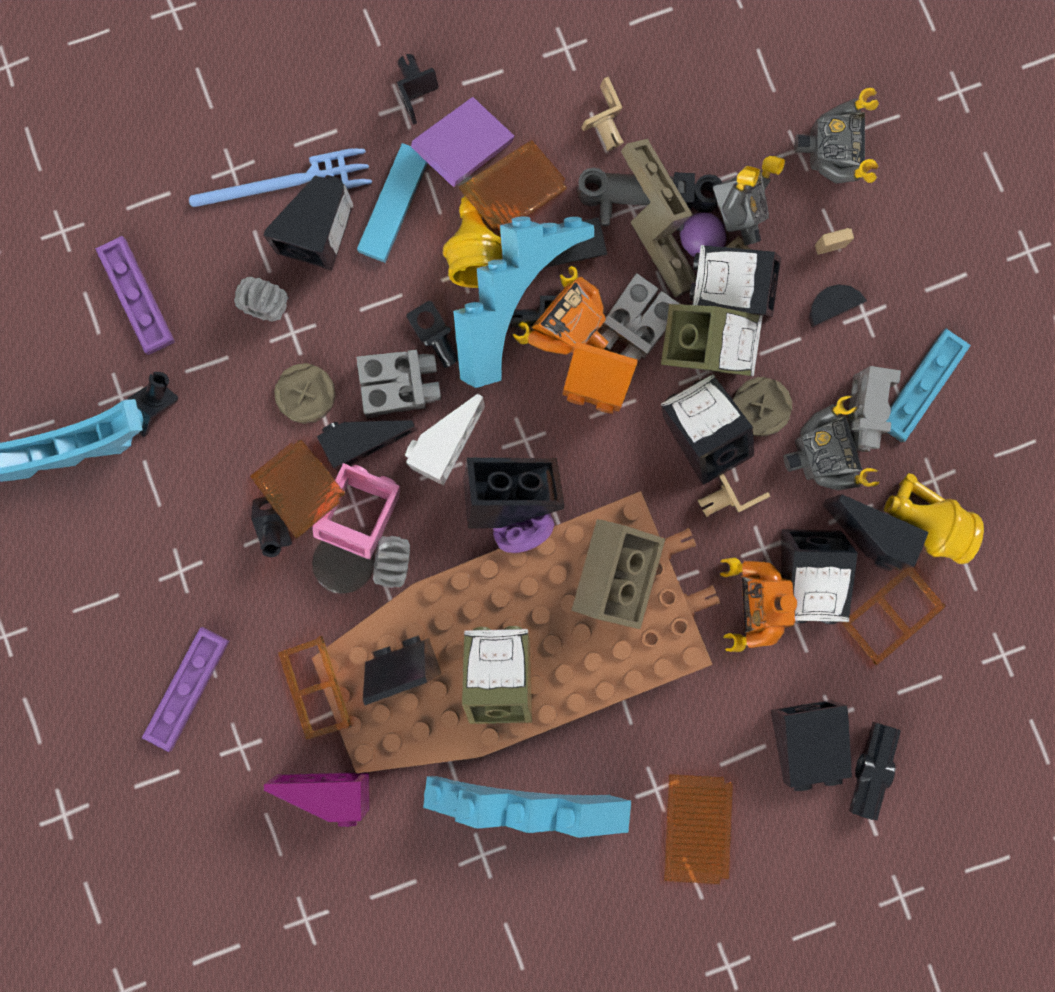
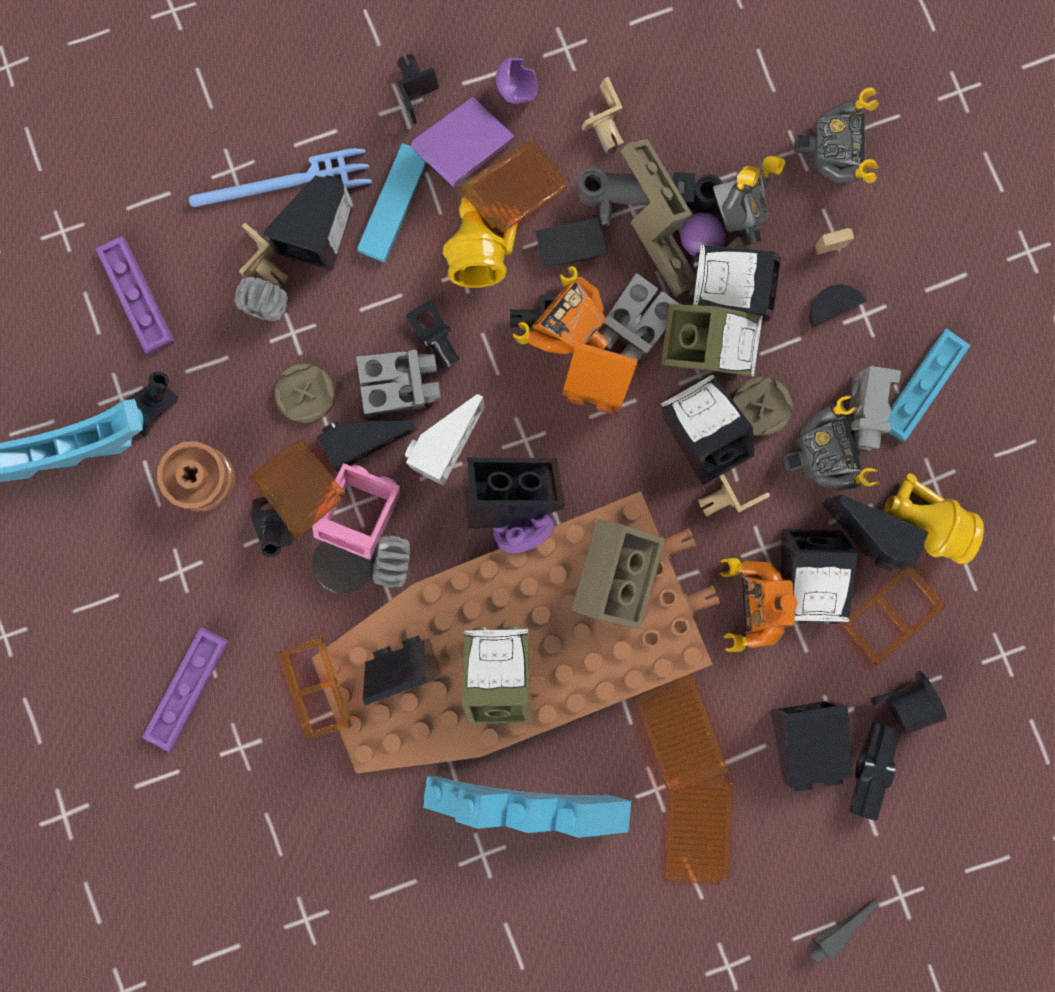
(213, 474): none -> nougat wheel
(260, 261): none -> tan bracket
(326, 795): magenta slope -> none
(484, 324): medium azure arch -> none
(515, 82): none -> medium lavender hair
(680, 733): none -> clear orange window
(834, 939): none -> dark grey piece
(914, 705): none -> black hat

